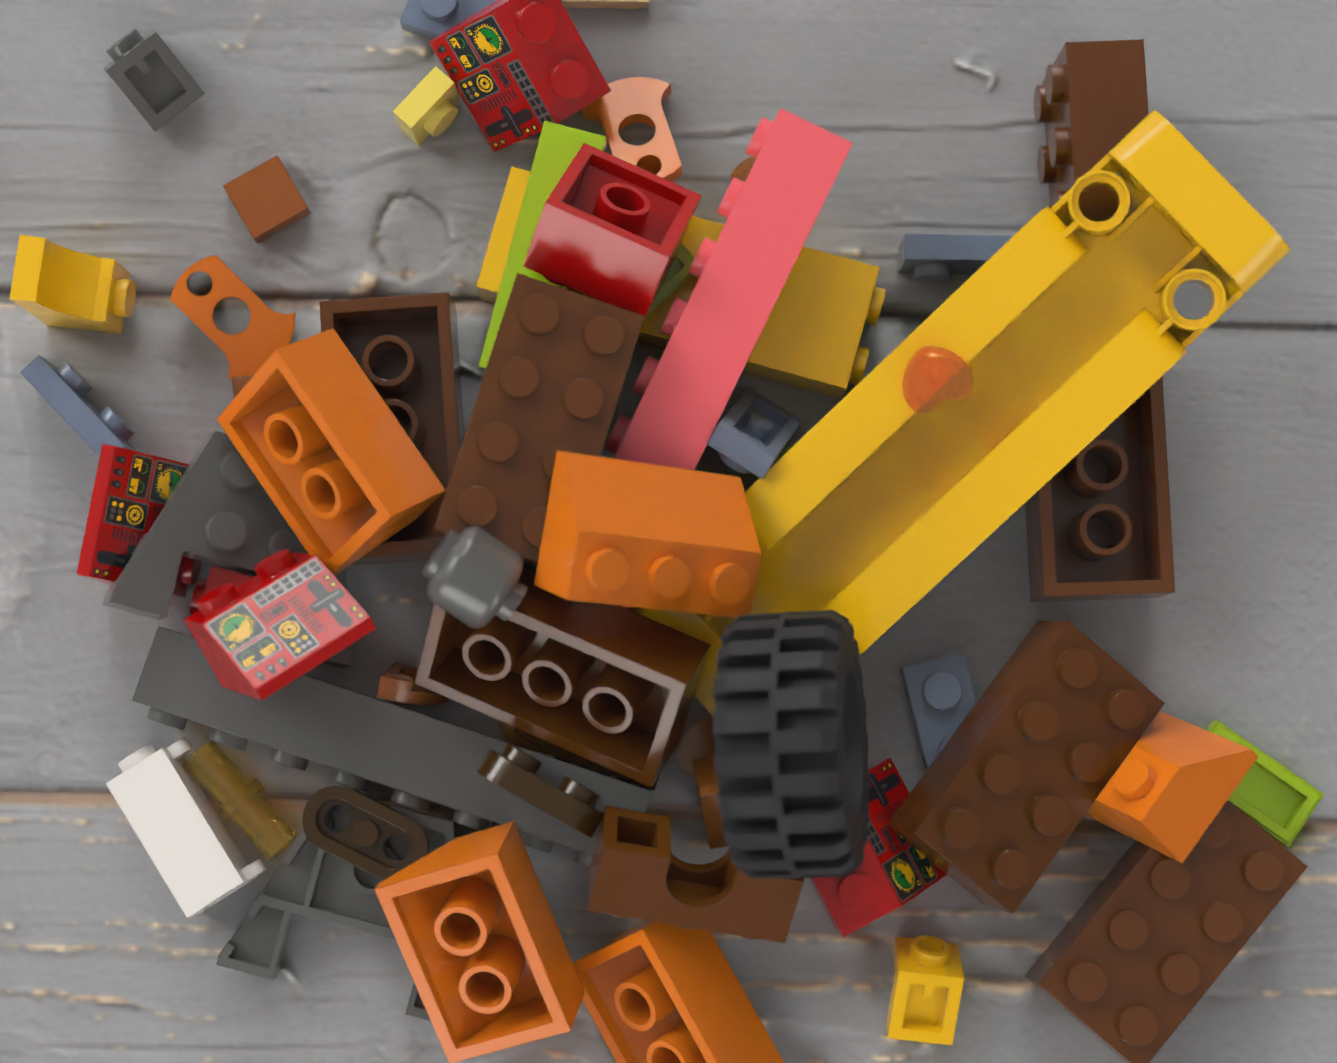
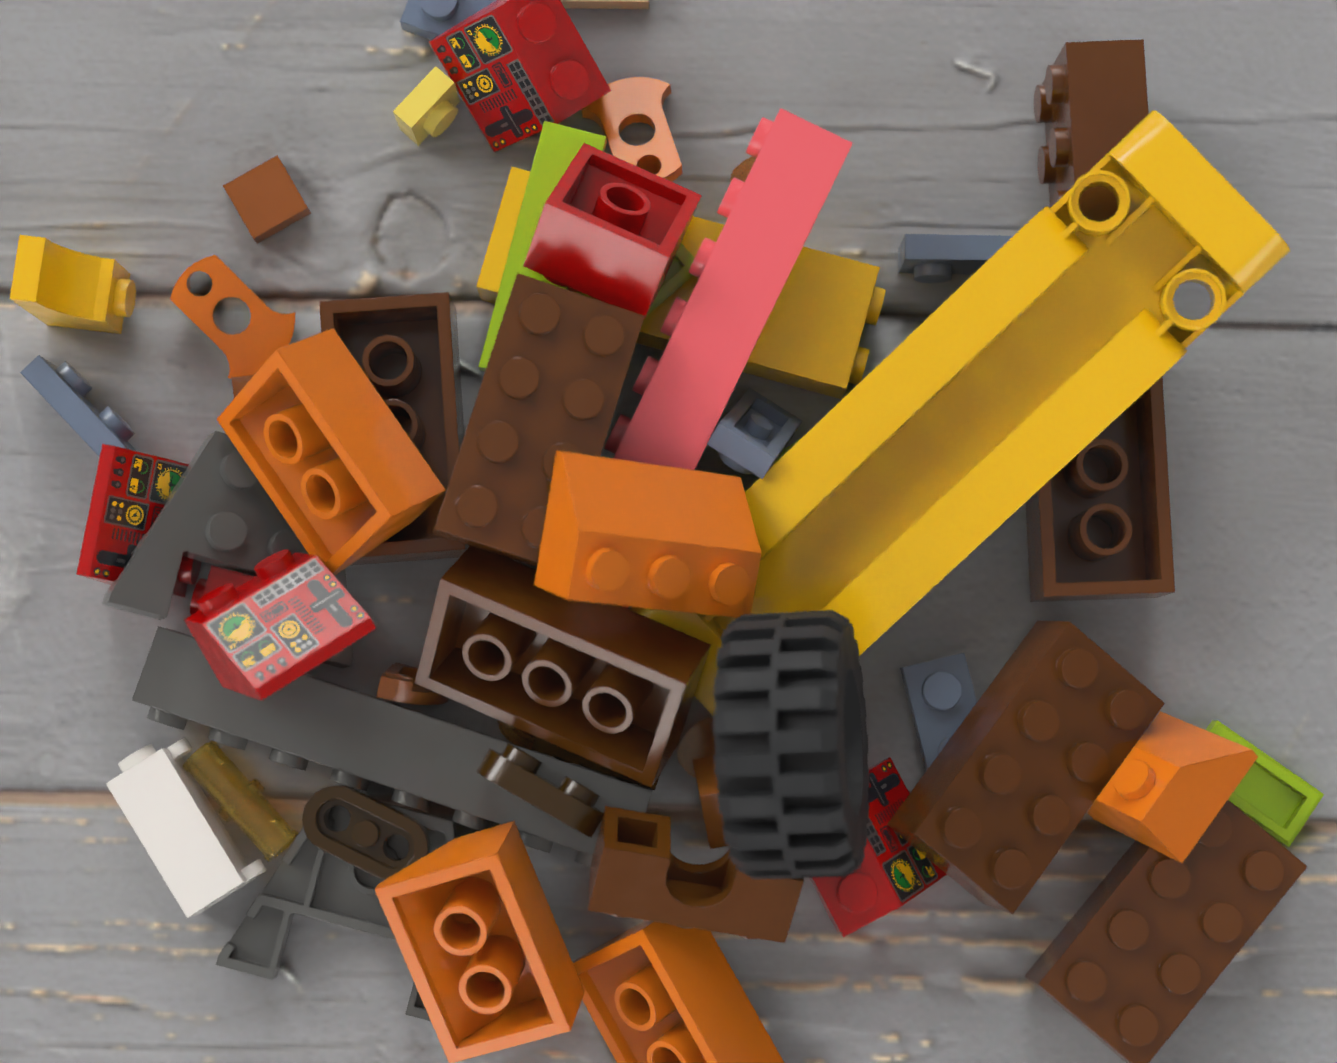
(151, 77): dark grey bracket -> none
(475, 577): dark grey head -> none
(925, 990): yellow bracket -> none
(935, 376): clear orange piece -> none

